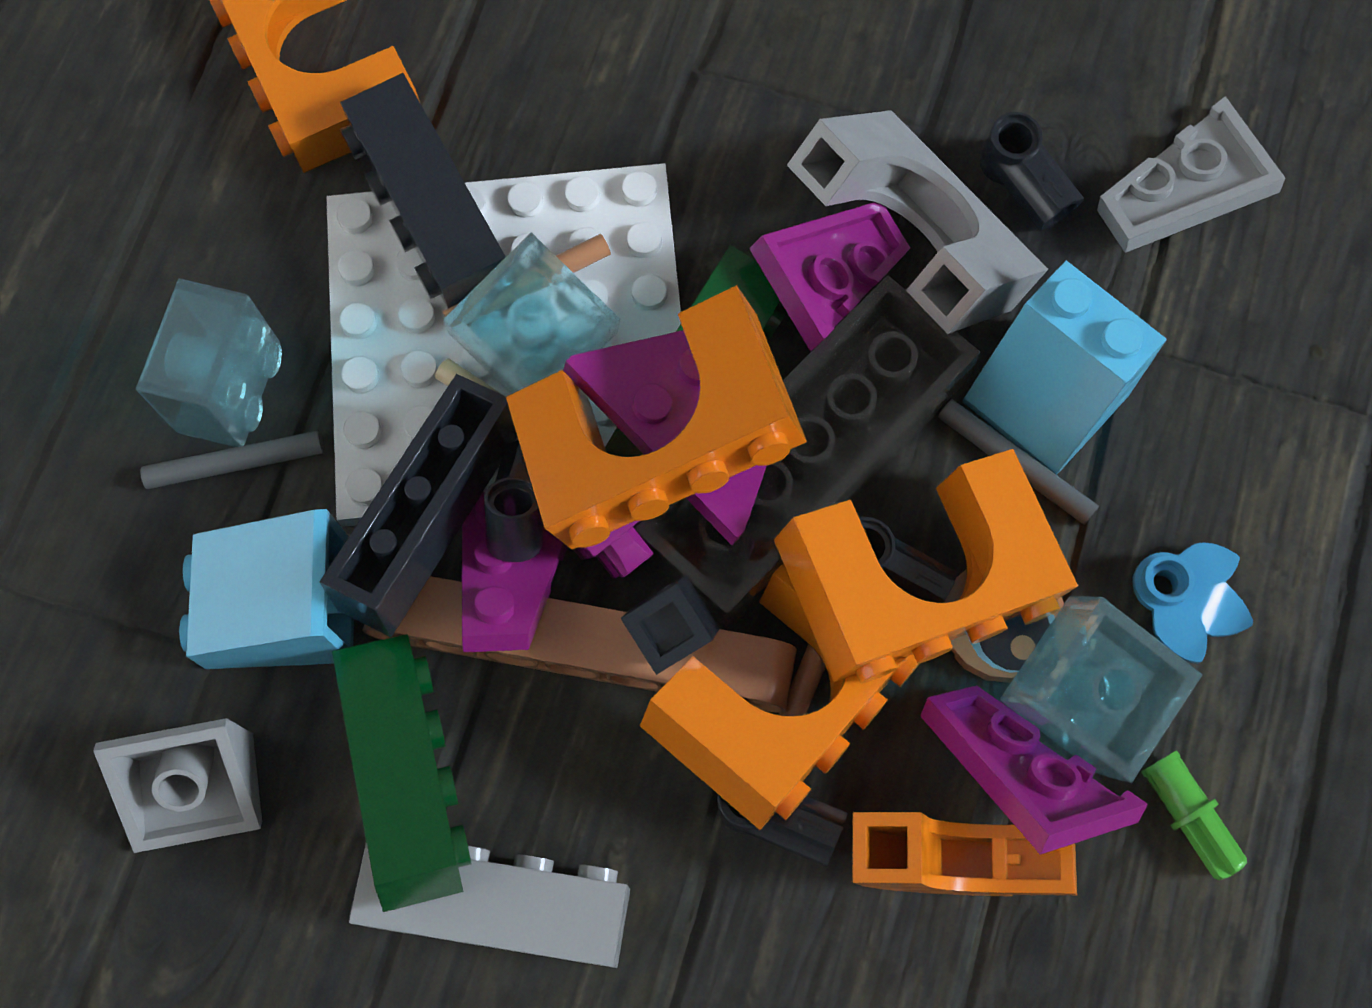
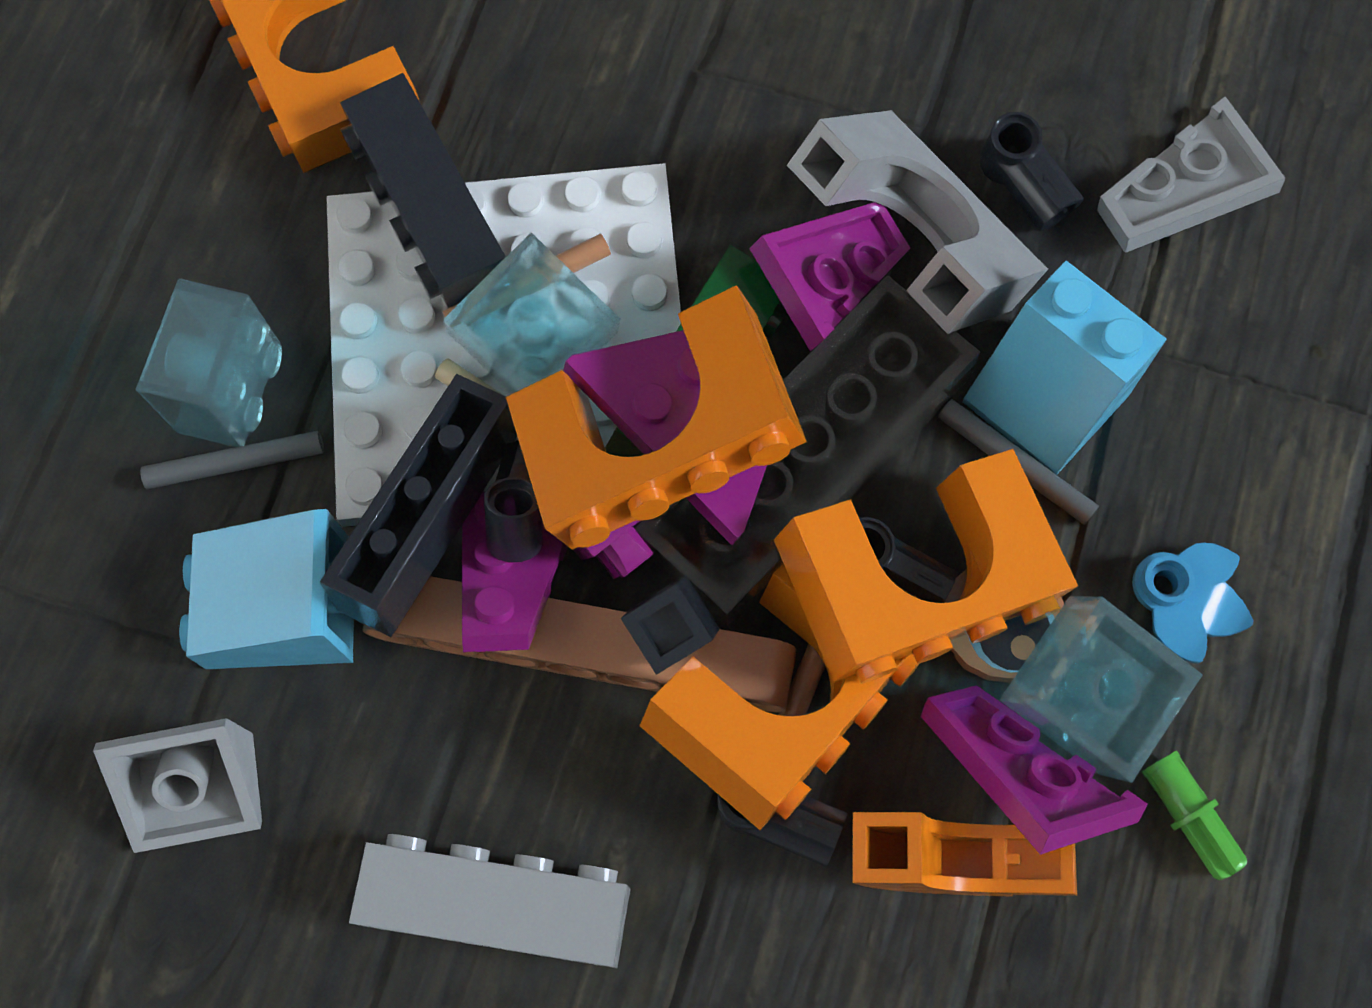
(396, 773): dark green brick -> none

